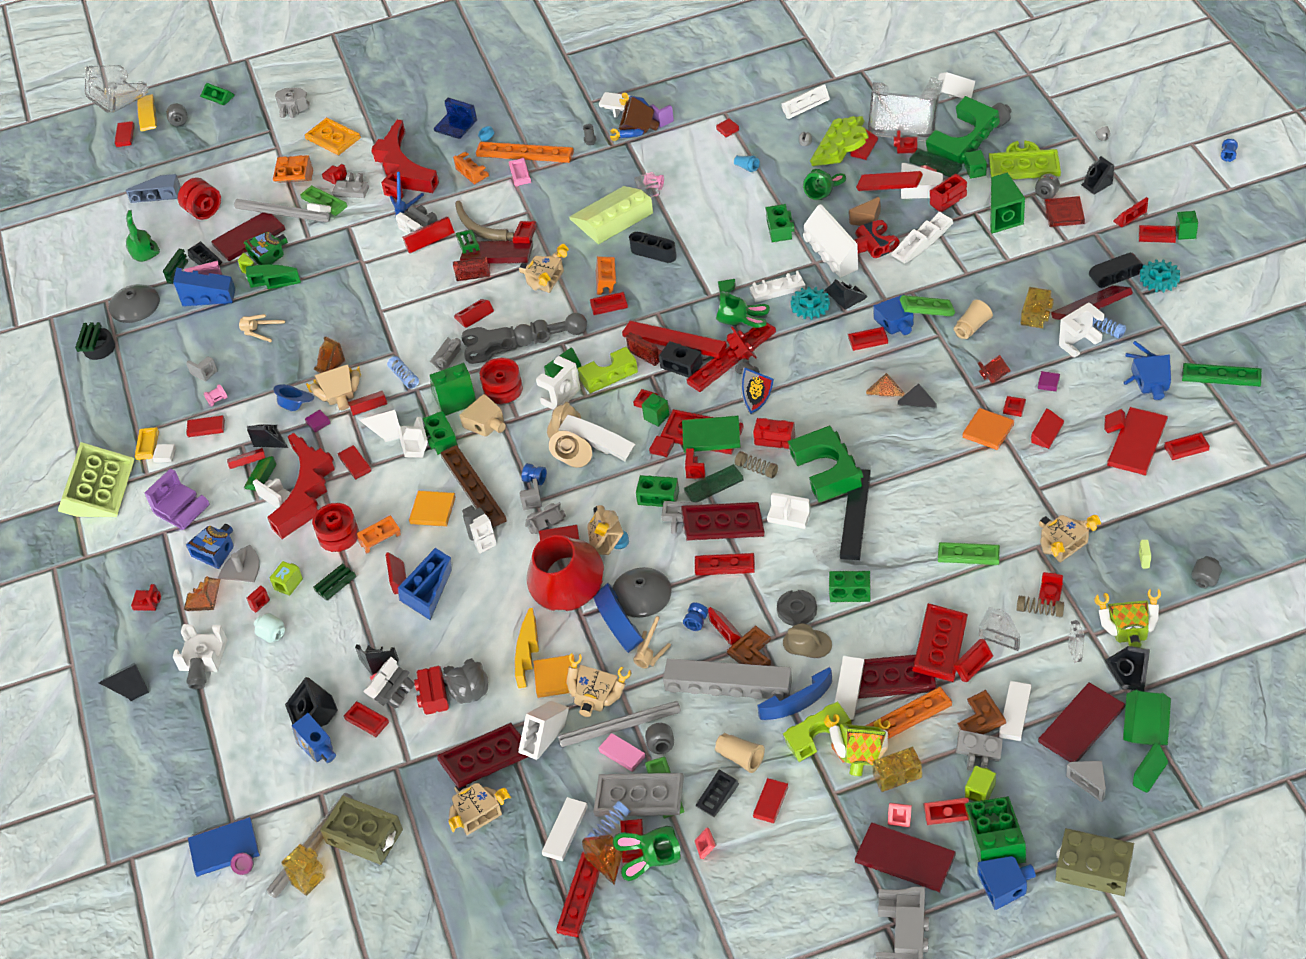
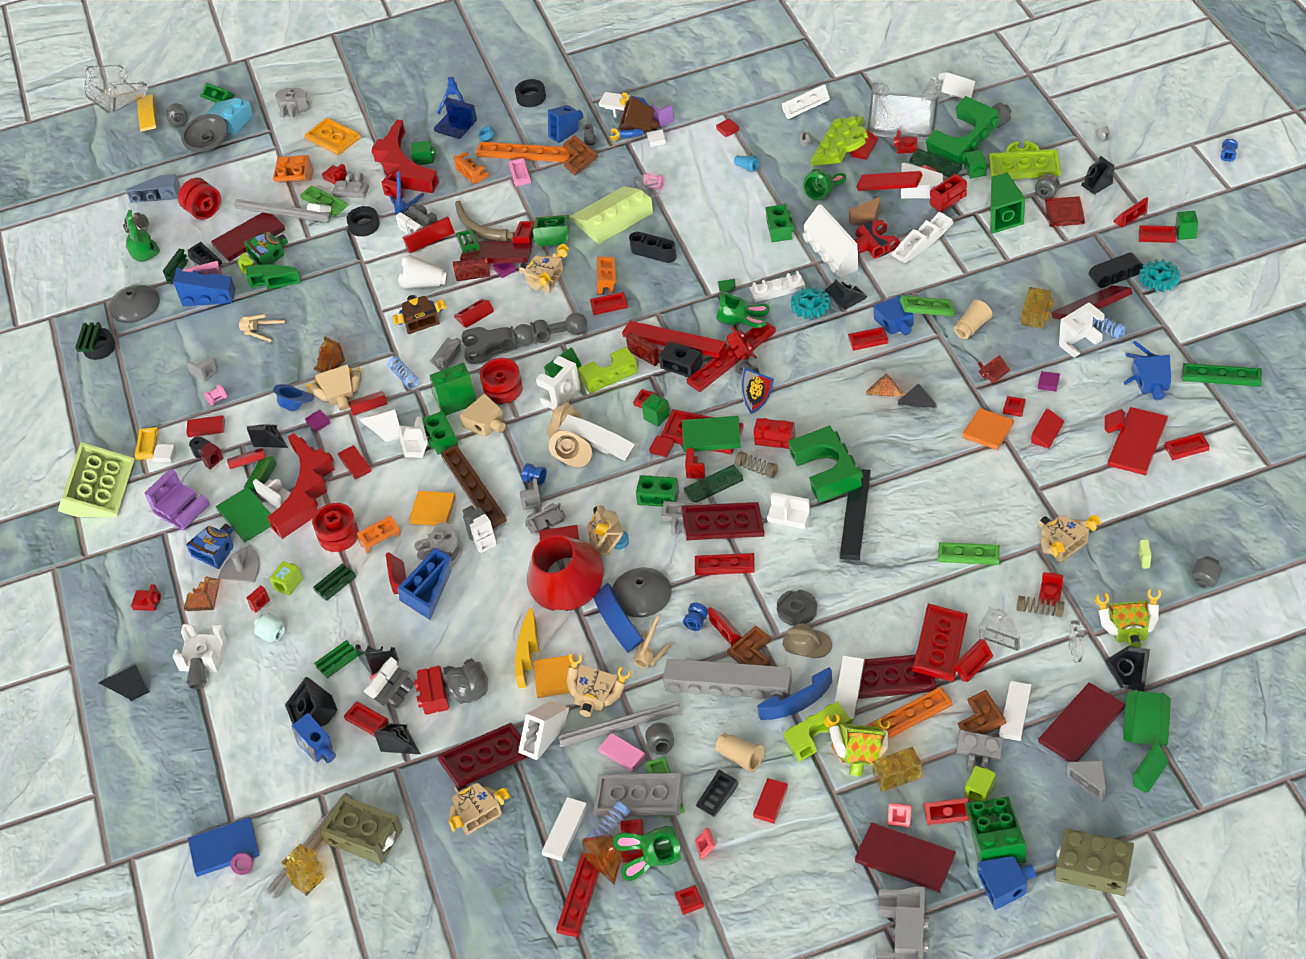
(124, 134): red tile -> none
(140, 221): none -> clear smoke head
(204, 133): none -> dark grey dish
(206, 450): none -> dark red leg
(234, 112): none -> medium azure slope
(245, 514): none -> green tile
(334, 657): none -> green tile
(362, 213): none -> black tyre
(395, 739): none -> black slope
(419, 313): none -> torso
(420, 274): none -> white cone
(422, 152): none -> green brick
(443, 538): none -> light grey hinge
(452, 89): none -> blue plant
(504, 269): none -> magenta tile
(527, 86): none -> black tyre
(551, 230): none -> green slope
(563, 122): none -> blue torso
(581, 154): none -> dark orange tile
(656, 138): none -> white tile
(689, 899): none -> red tile
(849, 586): green brick -> none

